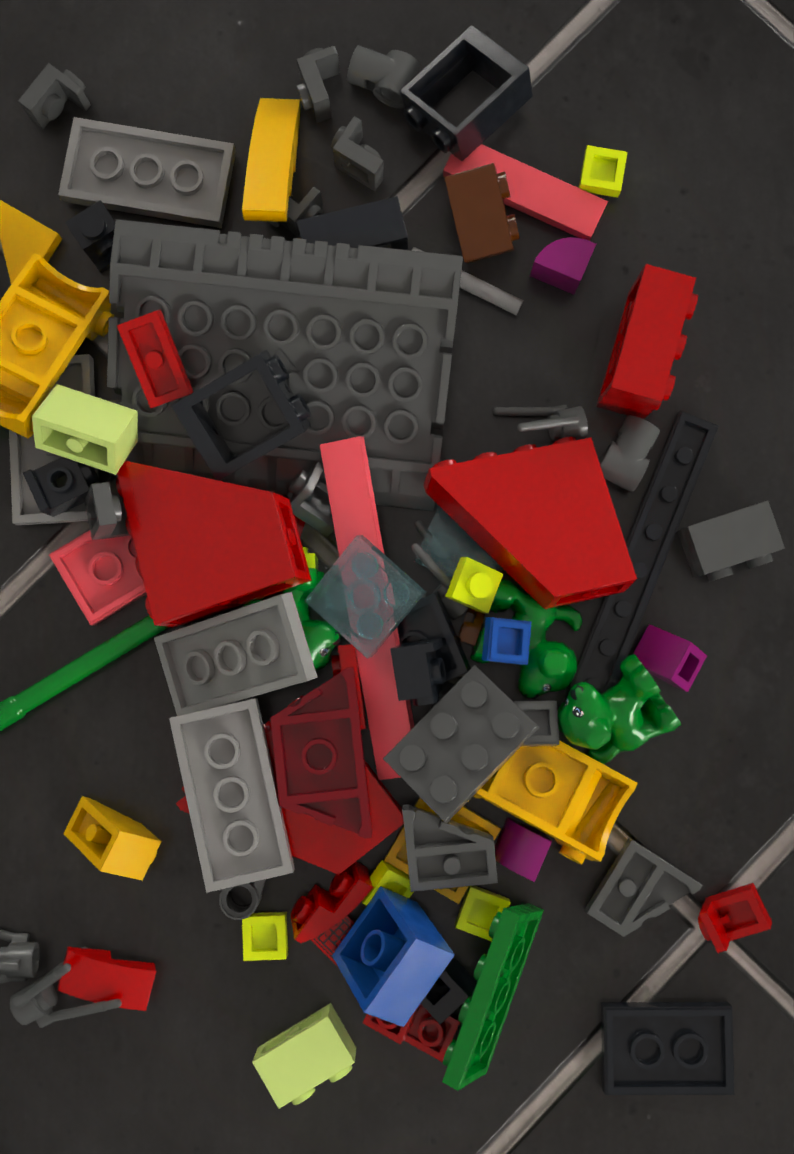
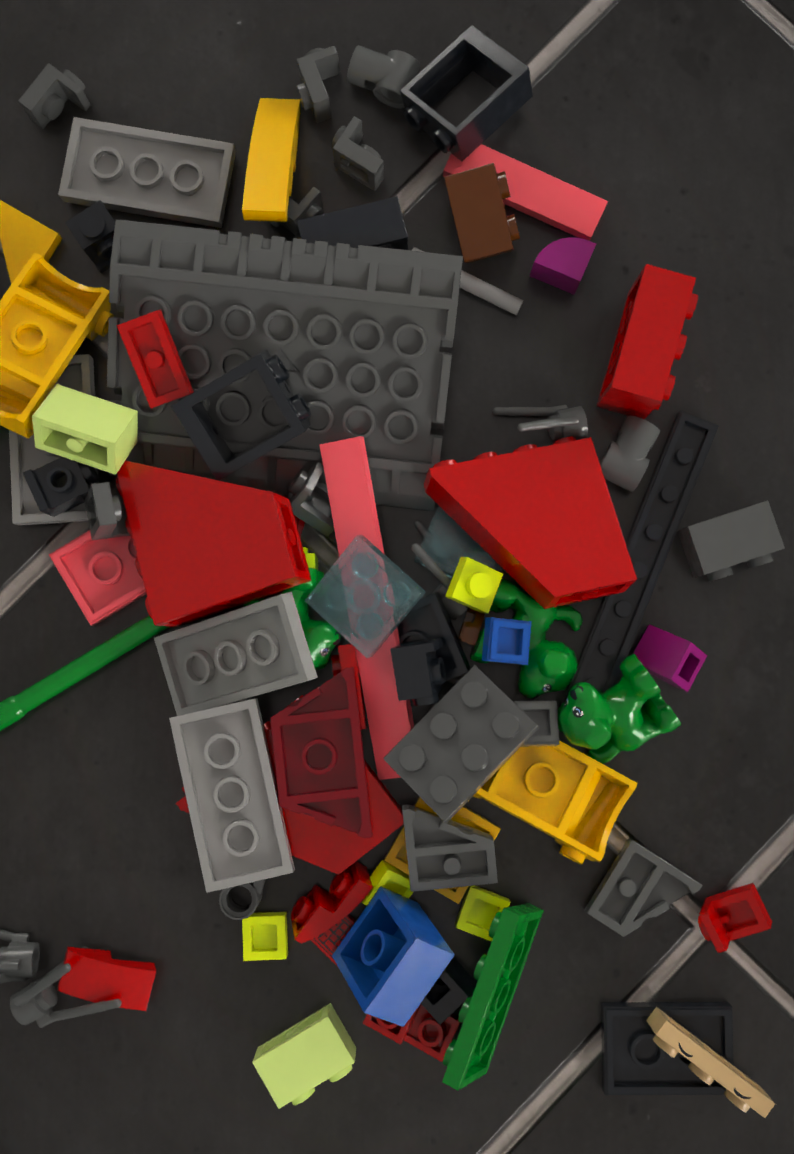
(112, 839): yellow slope -> none
(521, 848): magenta brick -> none
(603, 171): neon yellow plate -> none
(708, 1064): none -> tan plate

